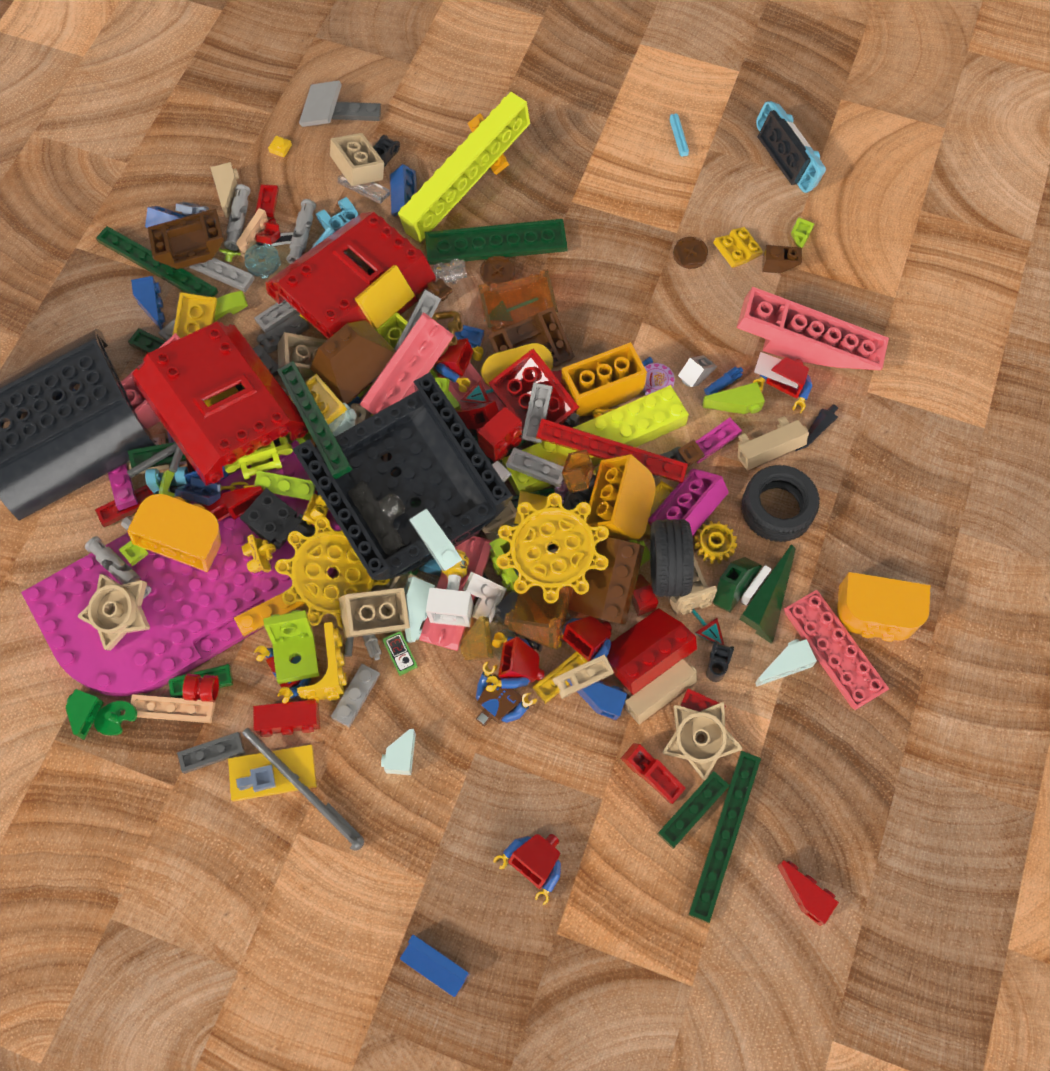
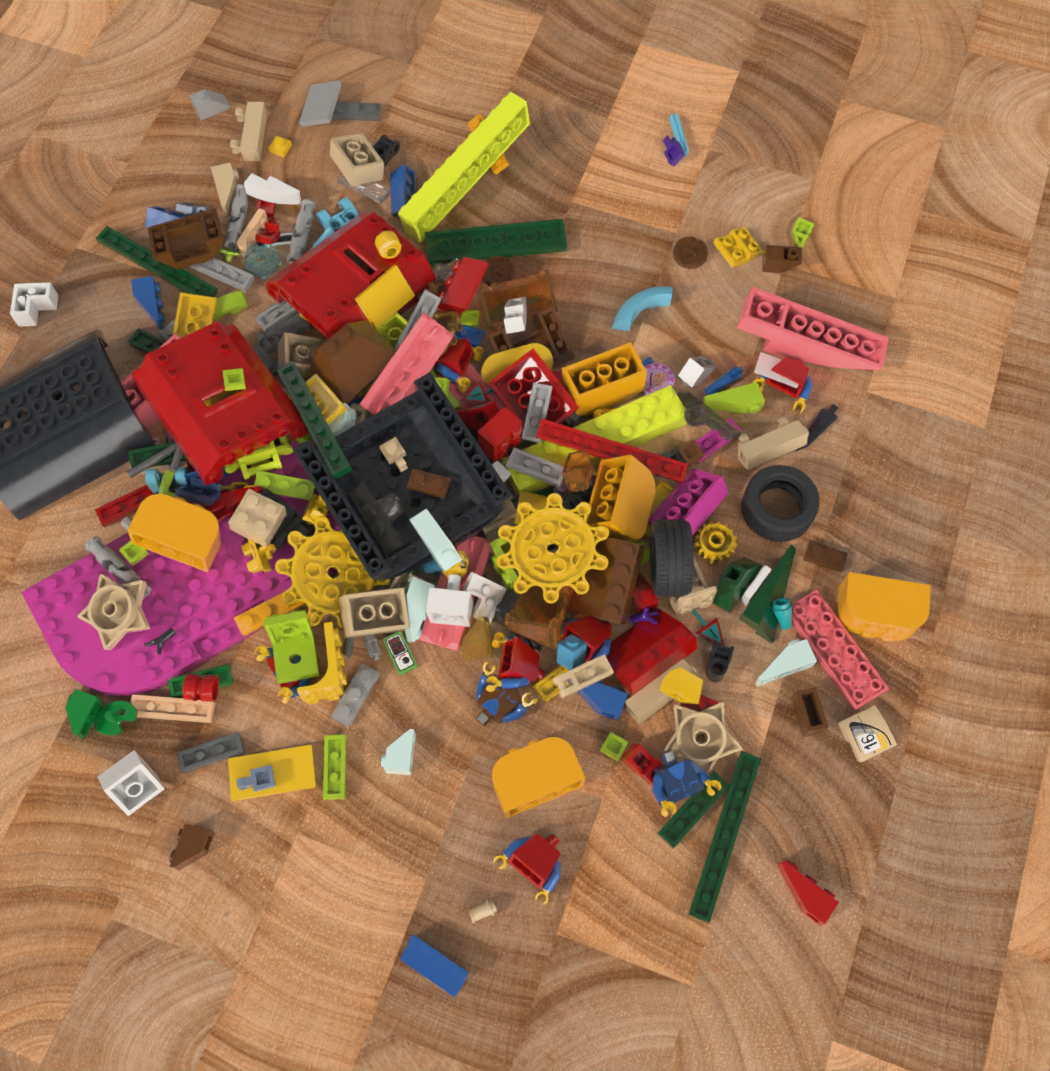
(31, 298): none -> white brick
(122, 487): dark pink plate -> none
(130, 782): none -> white brick
(160, 641): none -> black bar
(191, 846): none -> reddish brown slope
(208, 103): none -> light grey slope
(234, 379): none -> lime plate
(253, 131): none -> tan brick
(257, 518): none -> tan brick
(271, 190): none -> white slope
(286, 718): red brick -> none
(326, 810): dark grey bar -> none
(334, 767): none -> lime plate
(388, 244): none -> yellow head
(394, 452): none -> tan plate
(428, 483): none -> reddish brown plate
(462, 284): none -> red slope
(470, 318): none -> lime plate
(482, 910): none -> tan pin
(515, 315): none -> white slope
(536, 775): none -> light orange brick
(571, 652): none -> dark azure brick
(614, 746): none -> lime plate
(635, 304): none -> medium azure brick
(644, 616): none -> dark purple bar
(674, 150): none -> dark purple plate
(678, 780): none -> torso
(682, 686): none -> yellow brick
(703, 415): none -> clear smoke plate
(783, 611): none -> teal cone
(789, 147): black piece -> none
(809, 712): none -> reddish brown brick
(825, 556): none -> reddish brown plate
(867, 733): none -> tan slope

